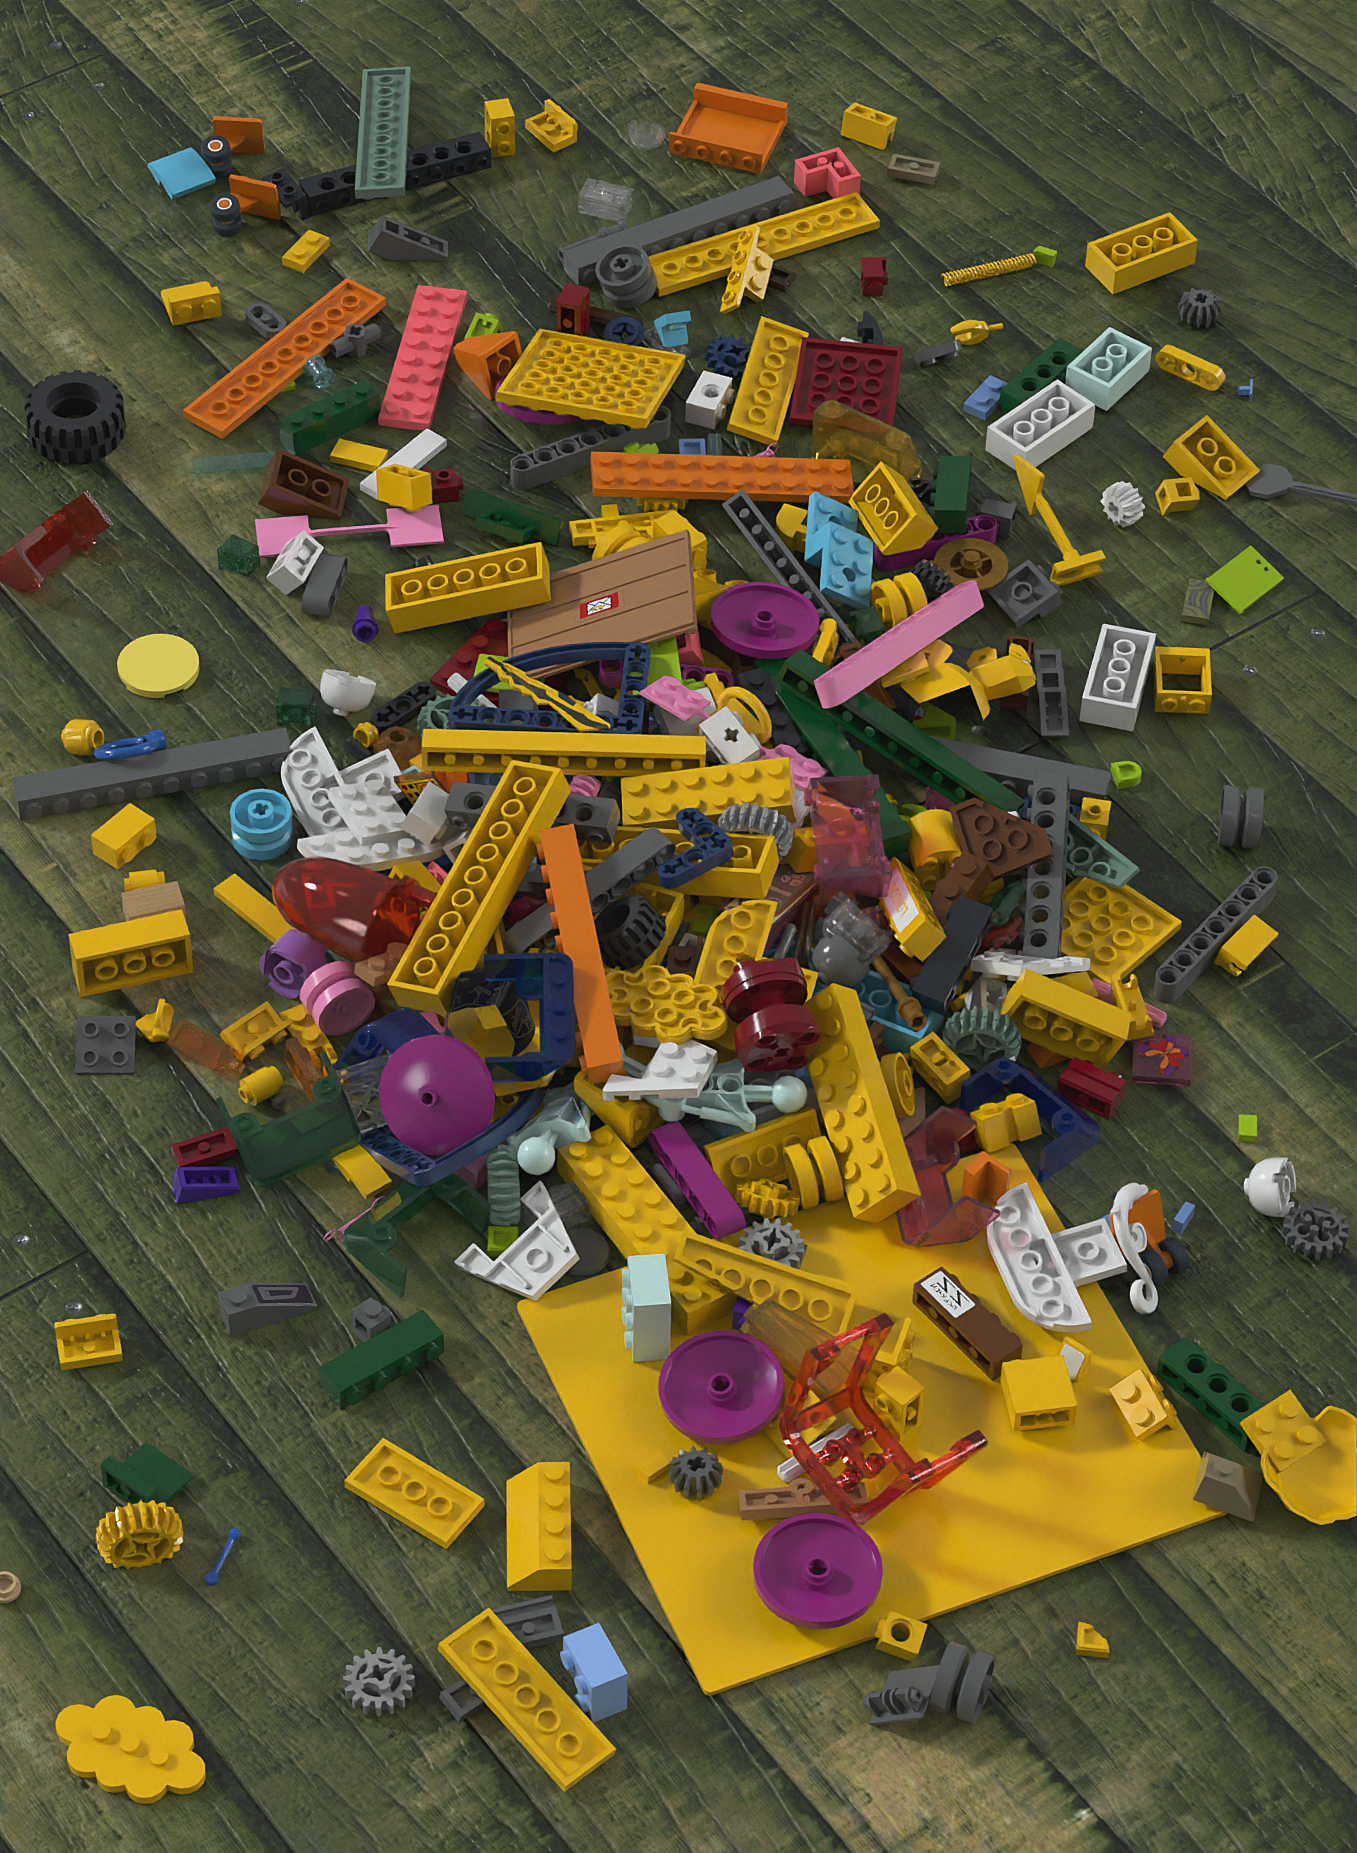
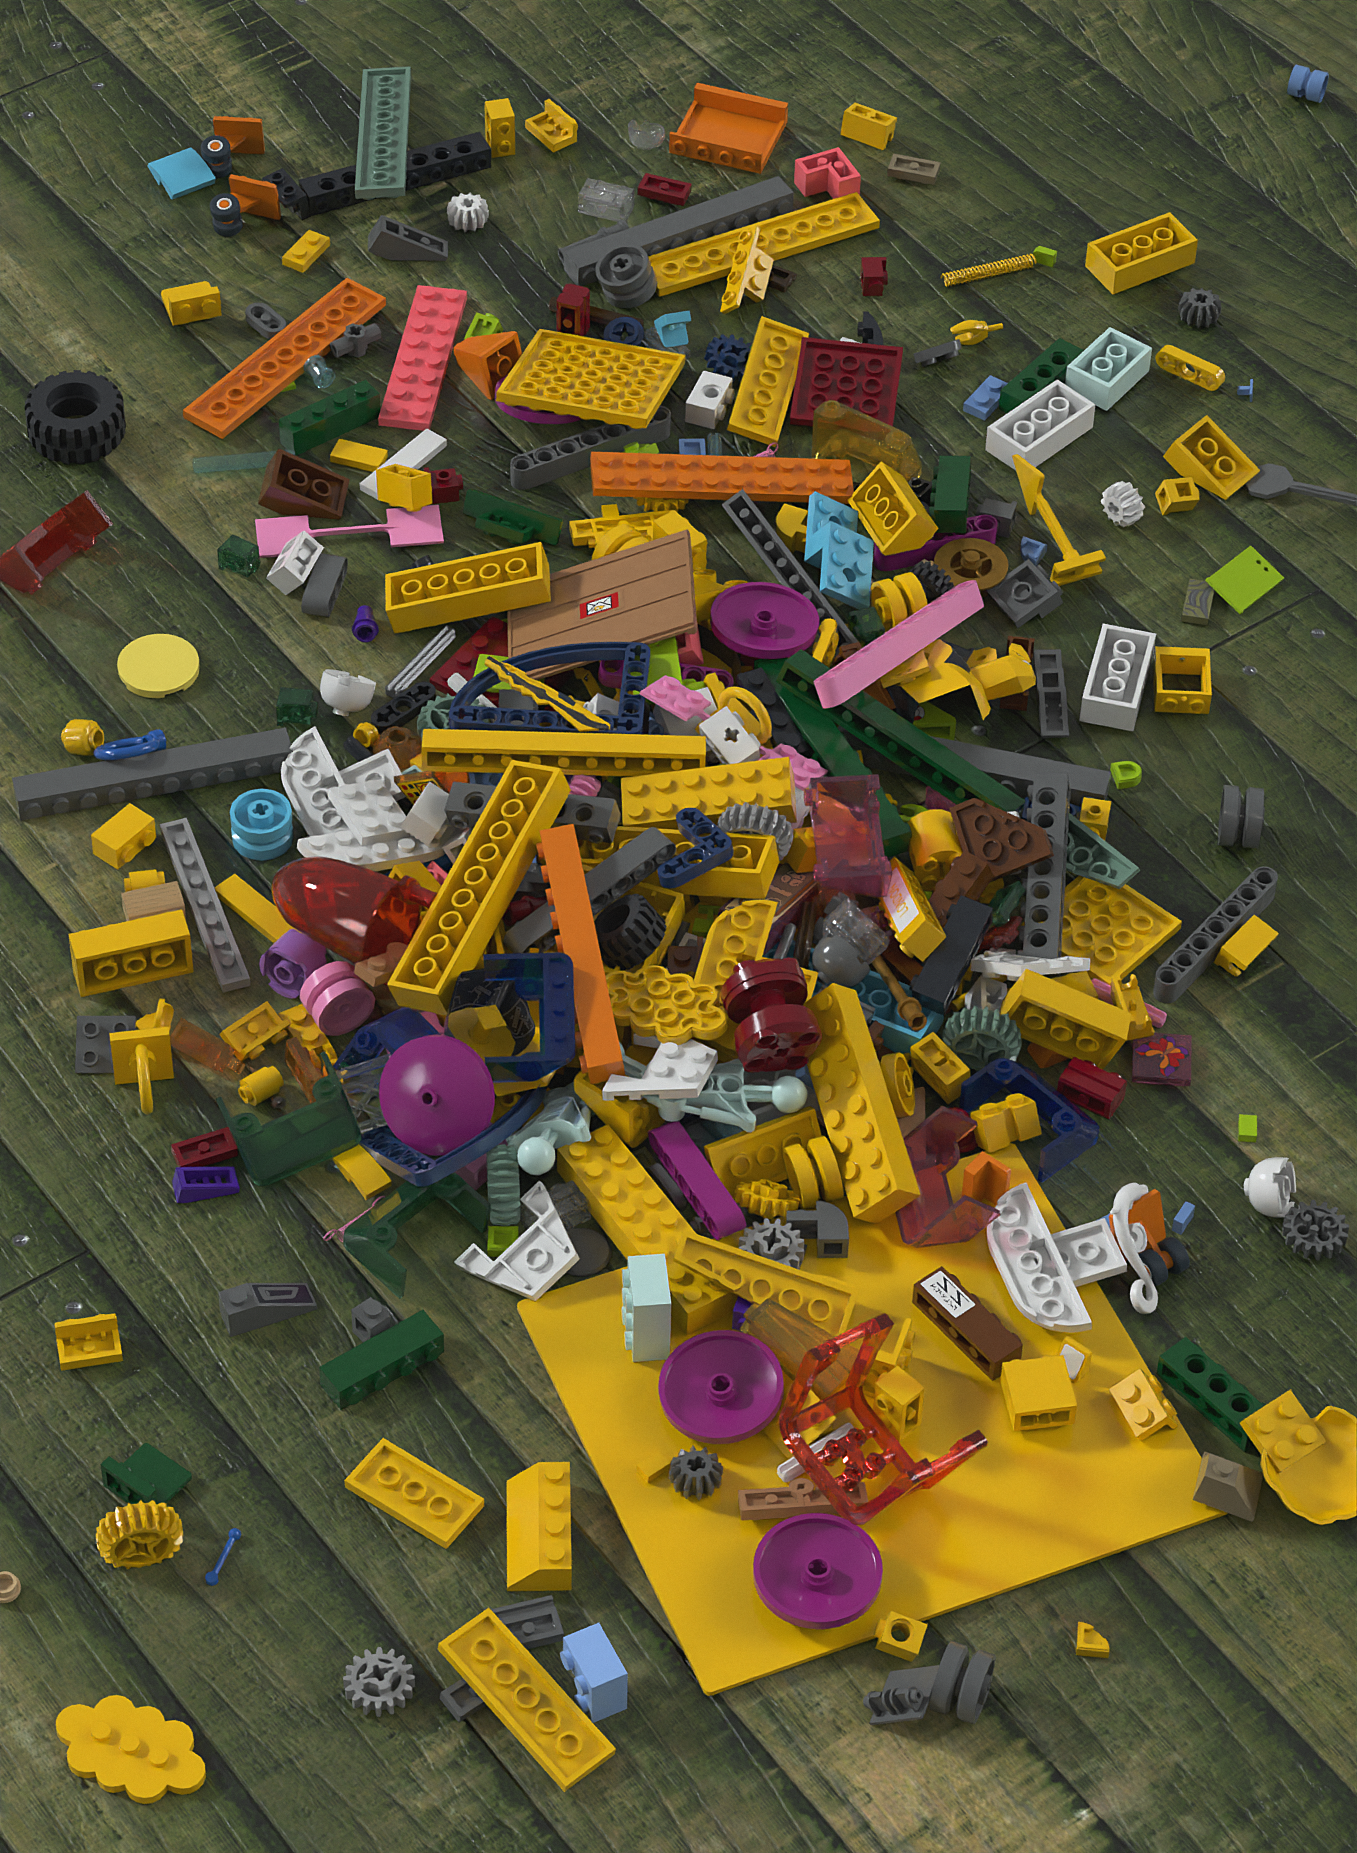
(142, 1058): none -> yellow tile
(205, 905): none -> light grey plate
(420, 661): none -> axle
(467, 212): none -> white gear
(664, 189): none -> dark red plate
(825, 1225): none -> dark grey brick
(1032, 550): none -> medium blue tile
(1307, 83): none -> medium blue wheel

